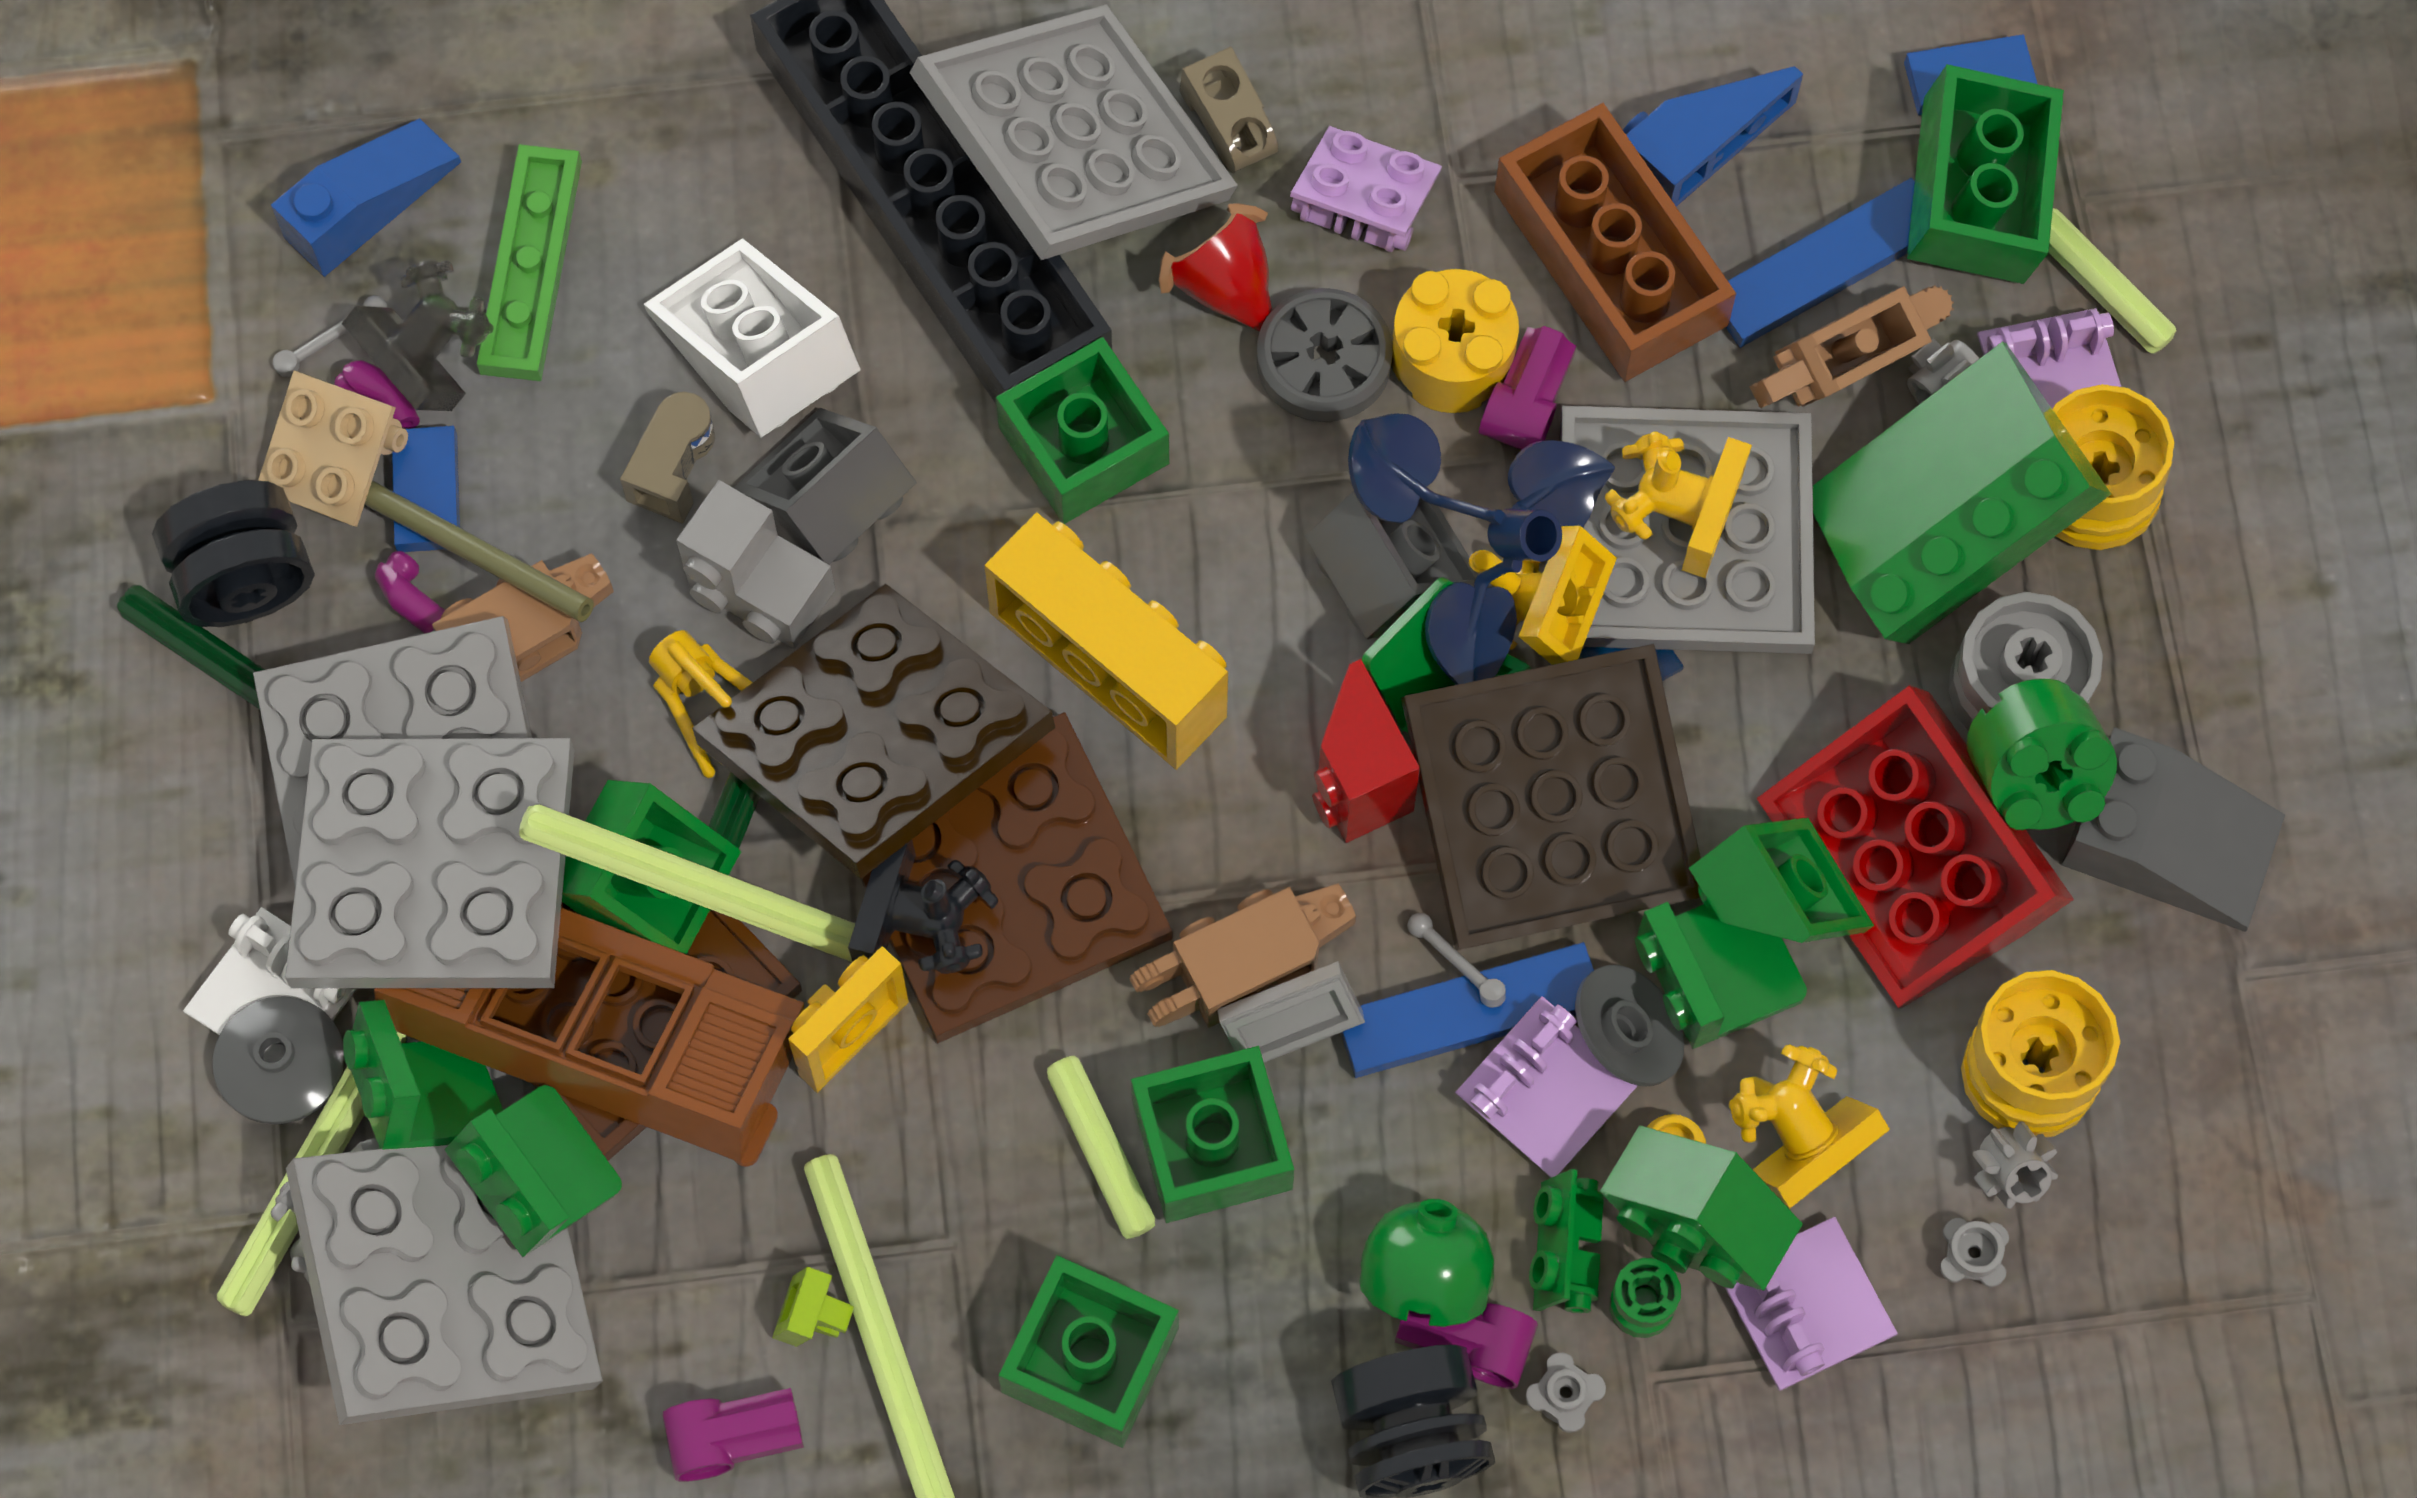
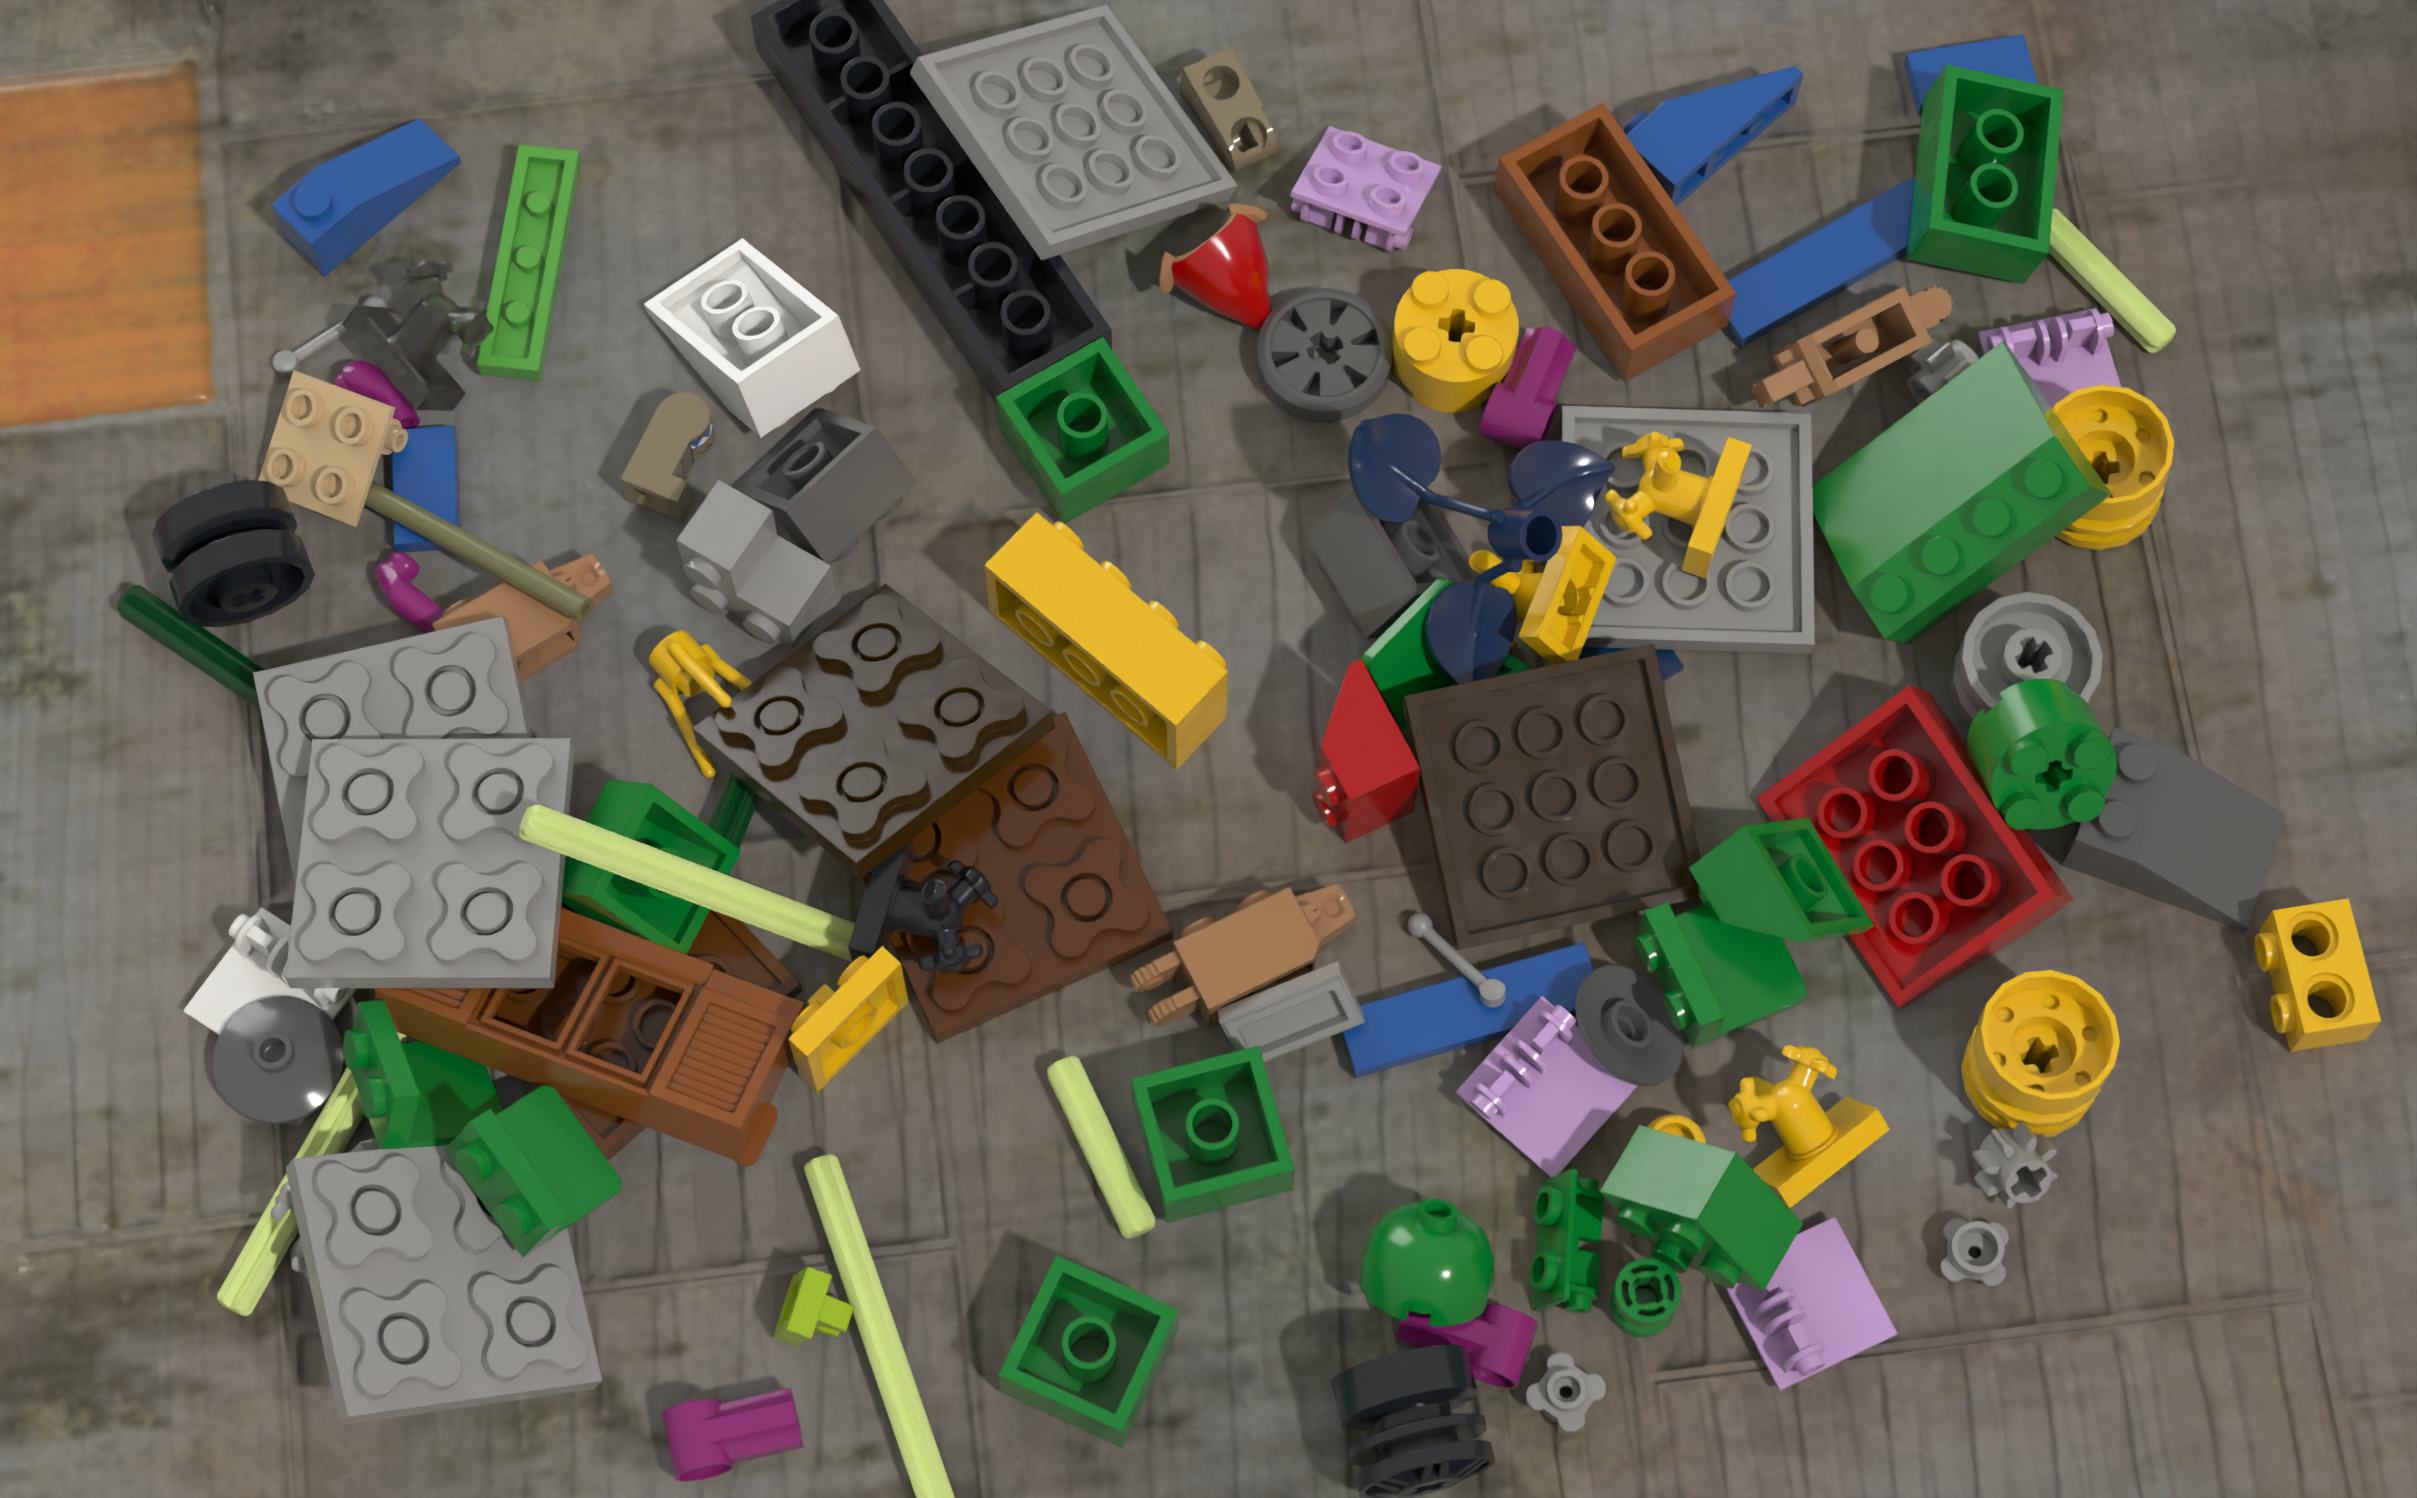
(2335, 975): none -> yellow brick

